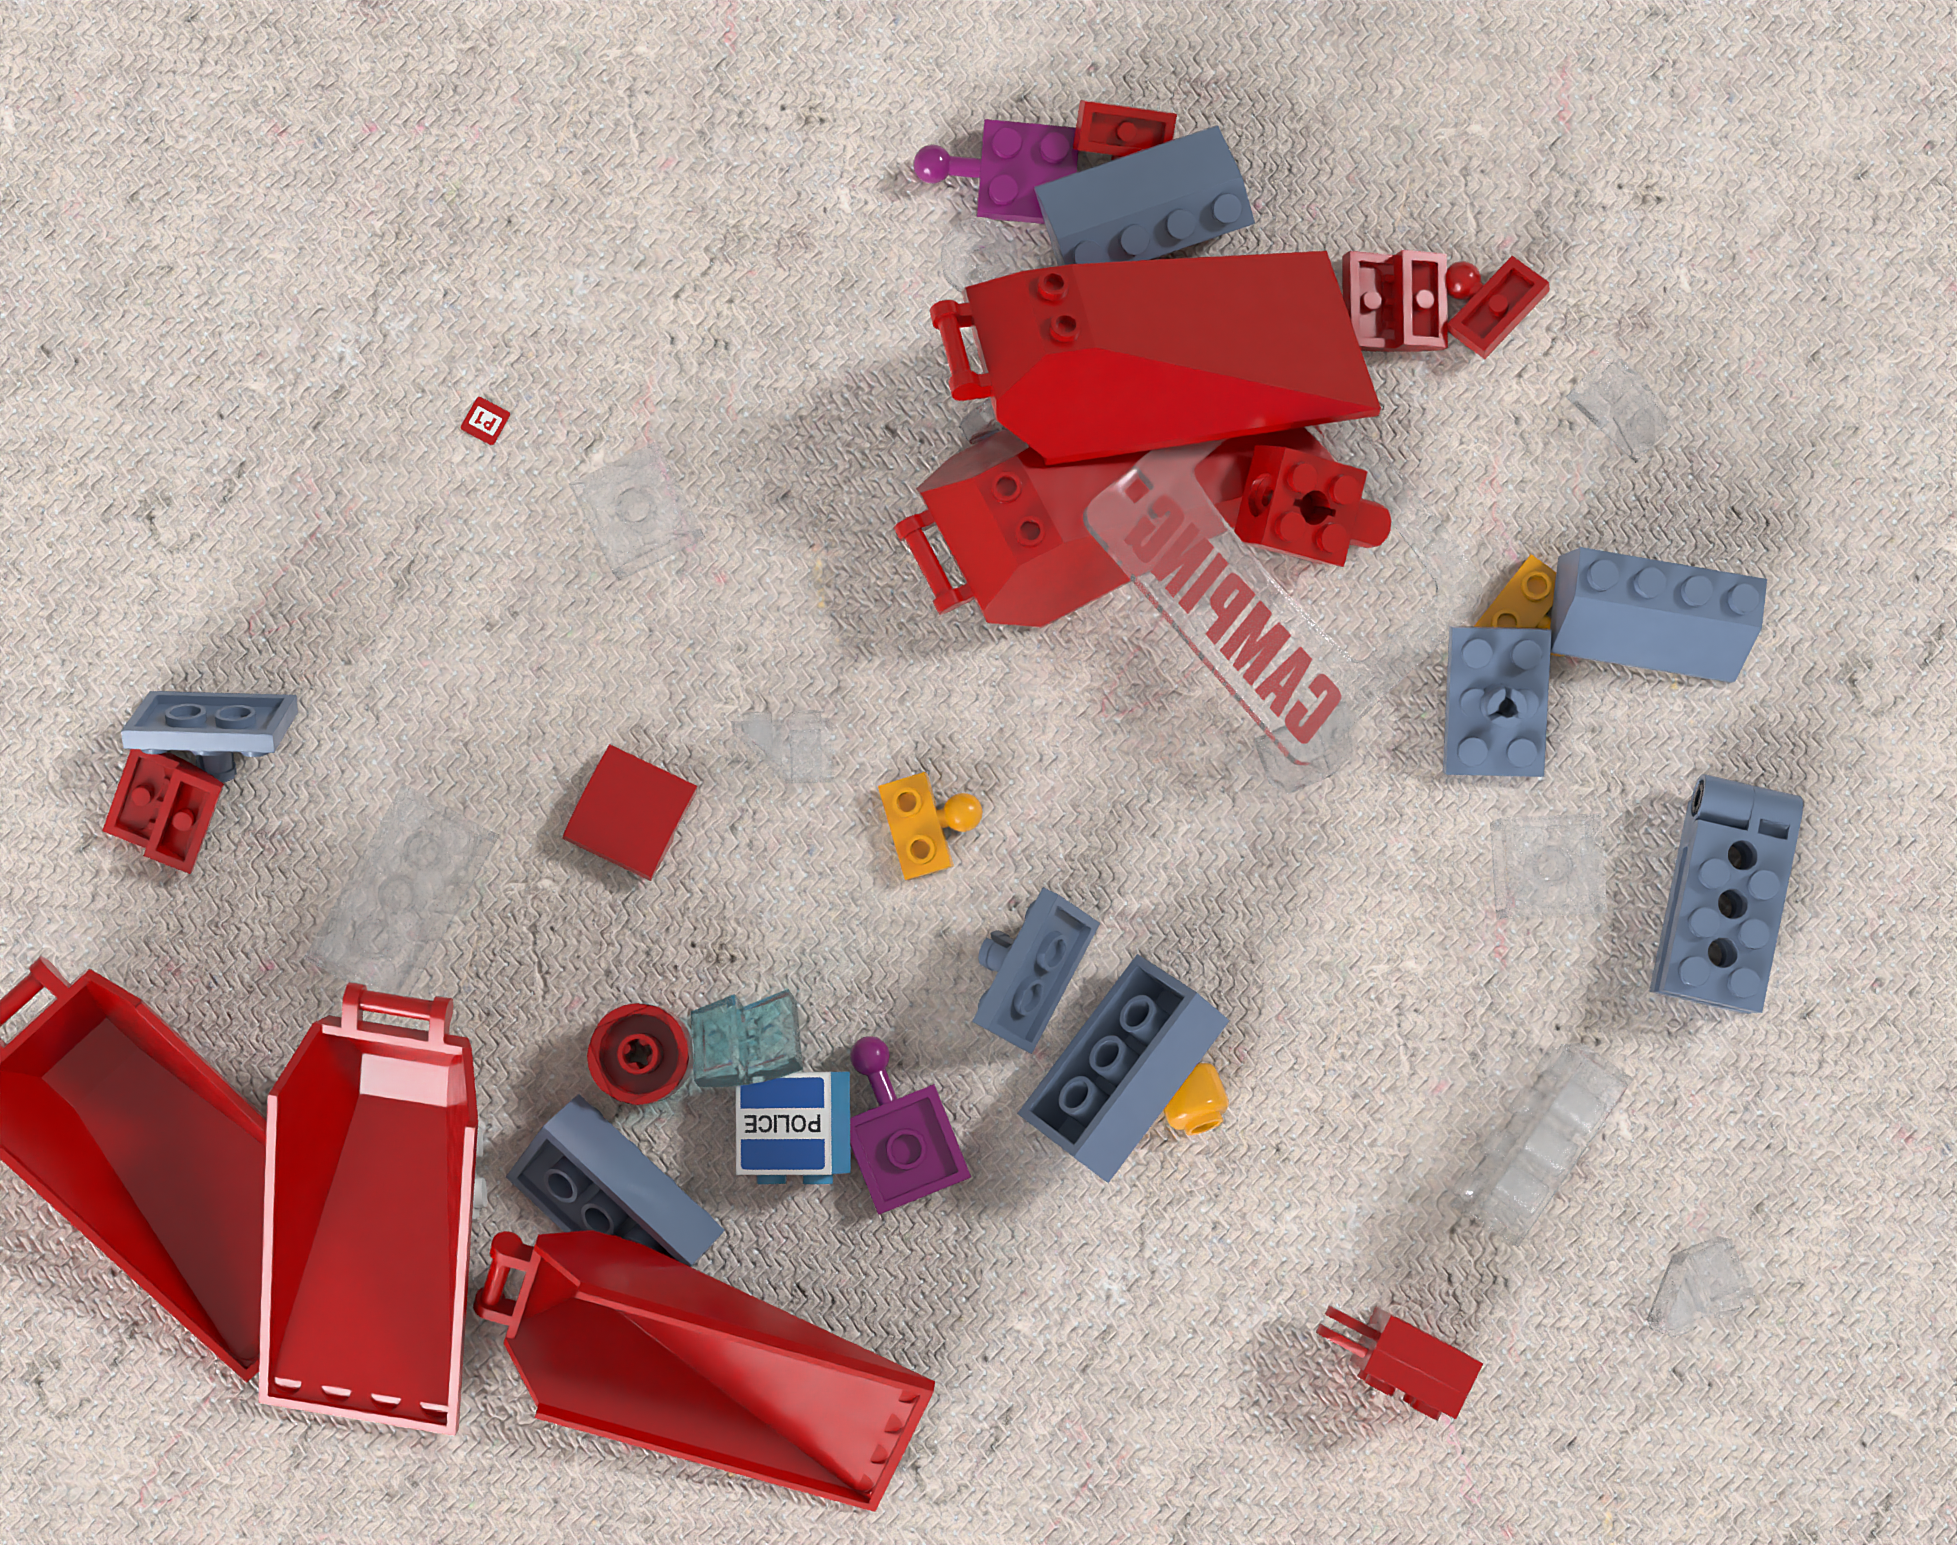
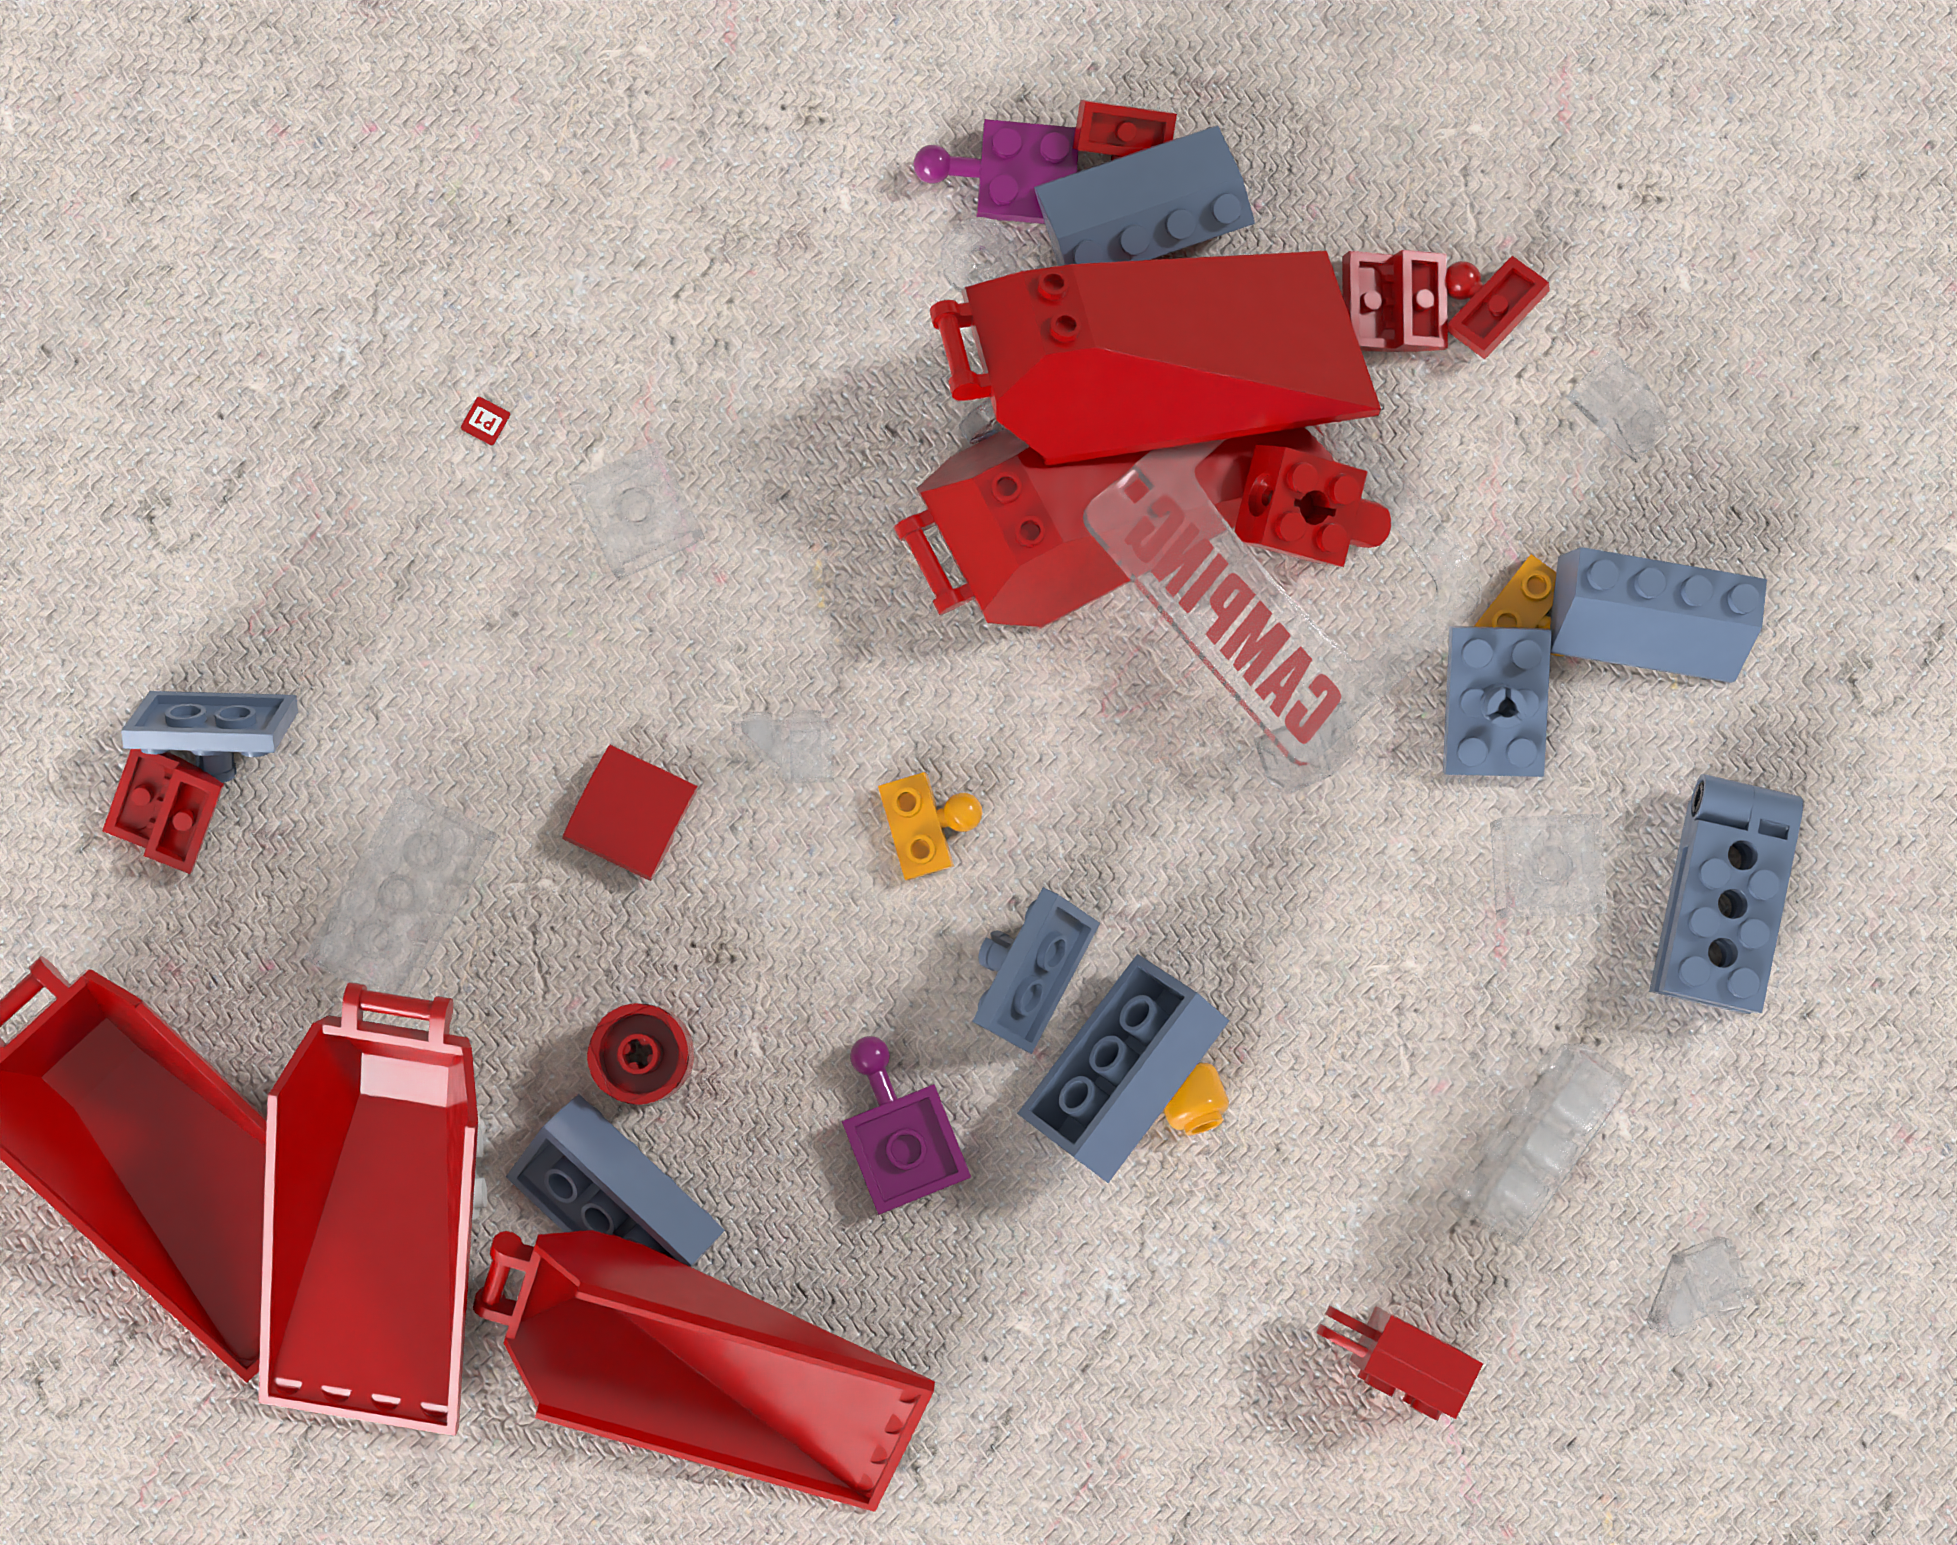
(745, 1042): clear light blue slope -> none
(794, 1128): piece -> none

